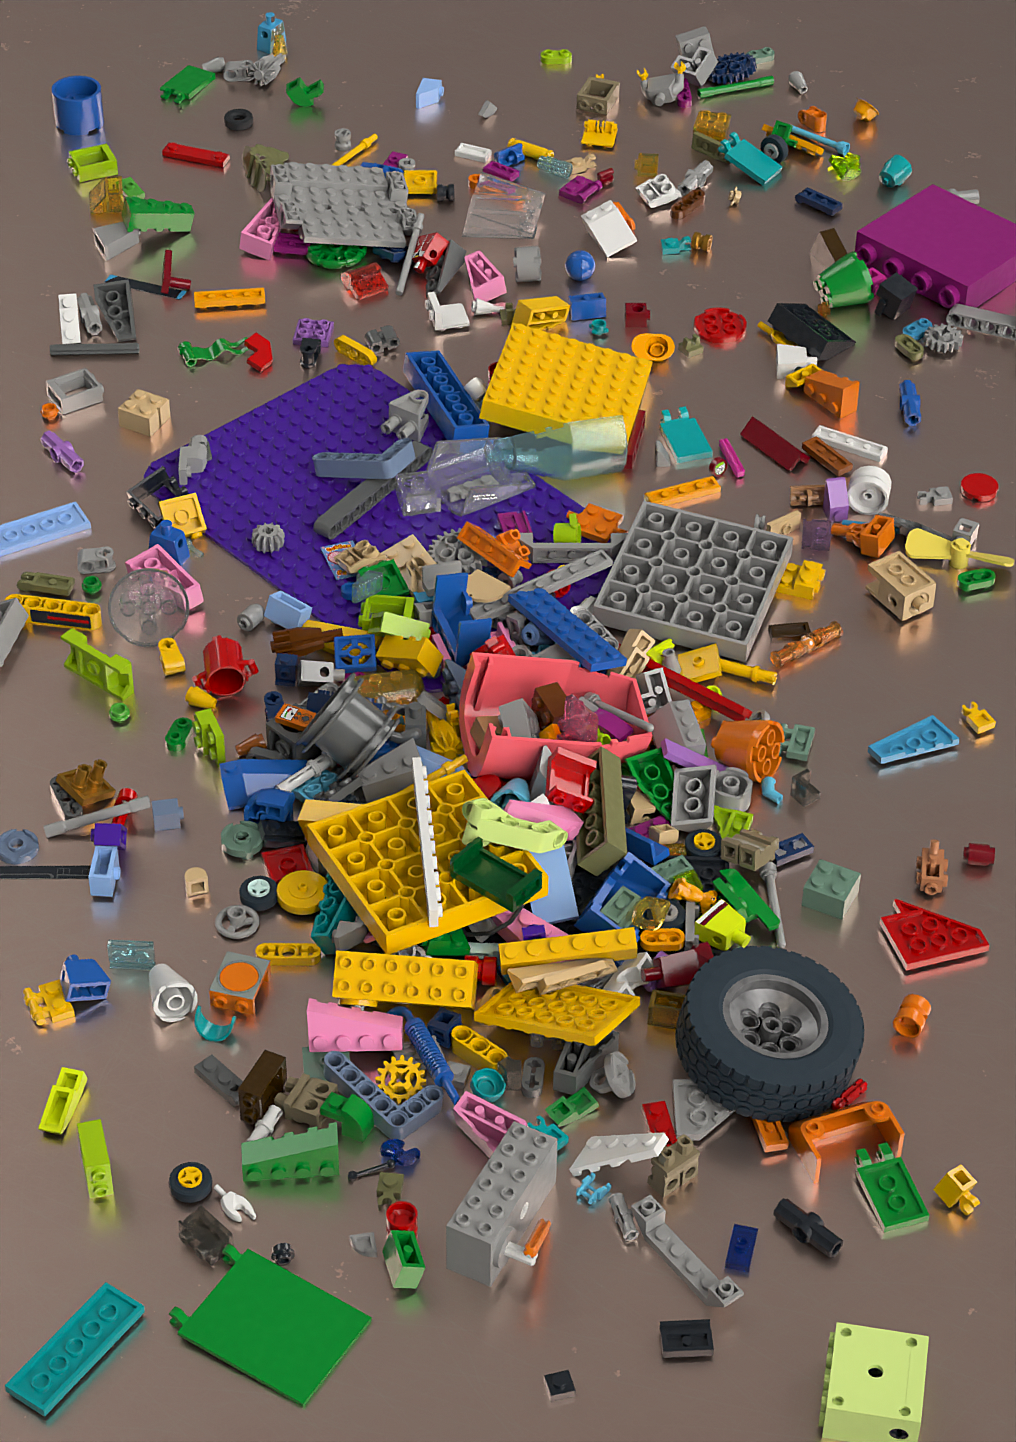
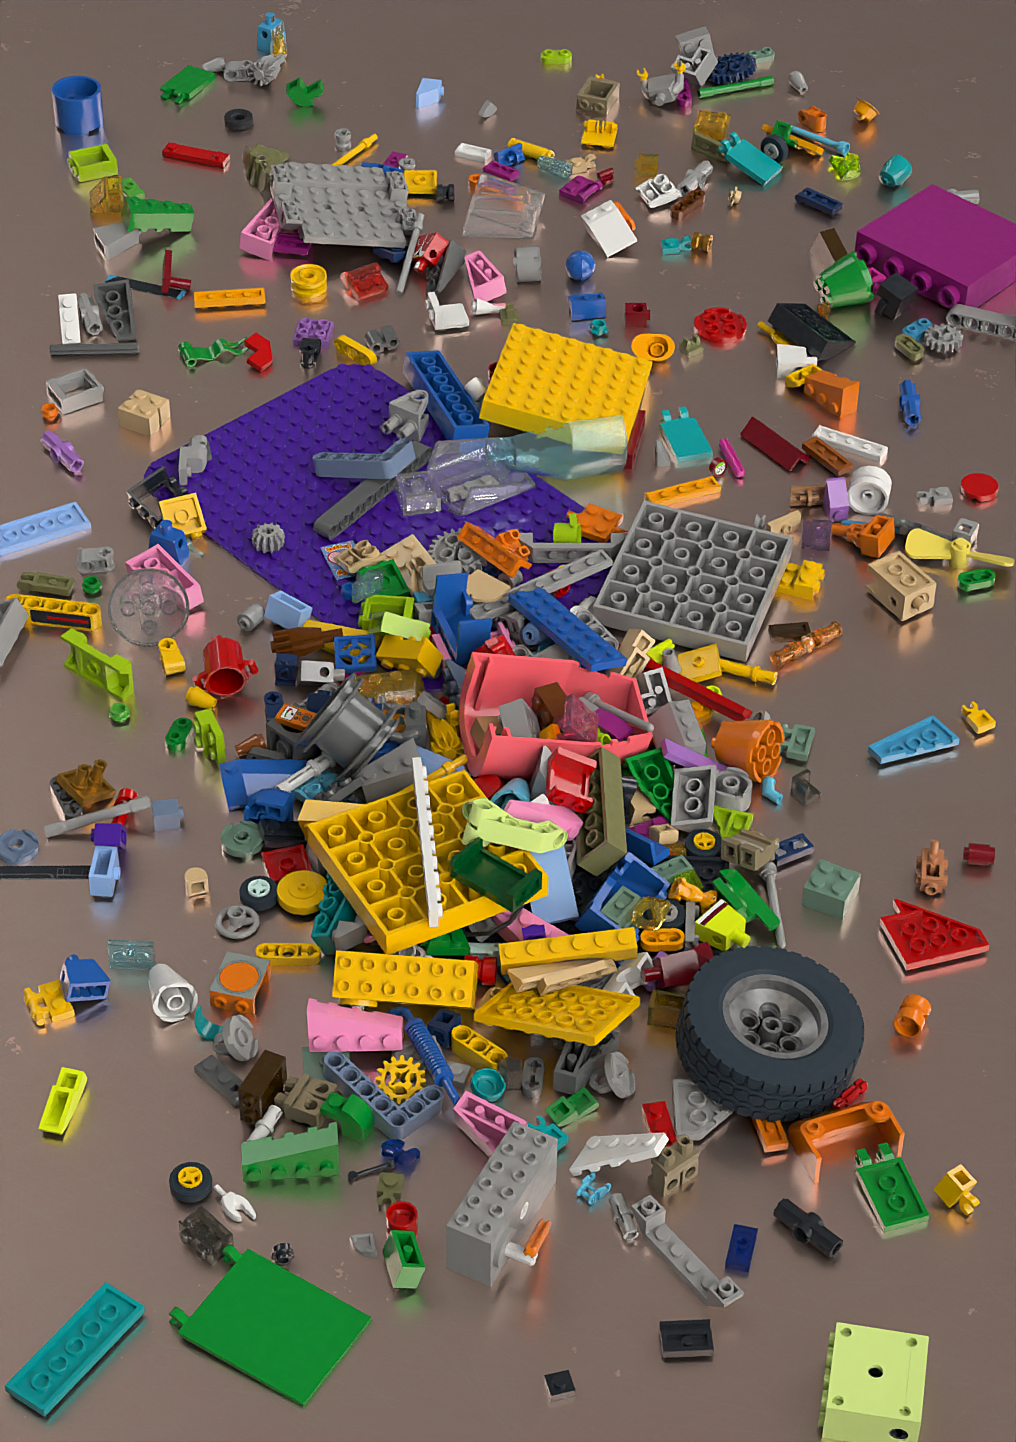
(95, 1158): lime window -> none
(237, 1039): none -> light grey tile
(308, 281): none -> yellow wheel
(335, 255): green plate -> none
(514, 521): magenta plate -> none
(541, 312): yellow wedge -> none

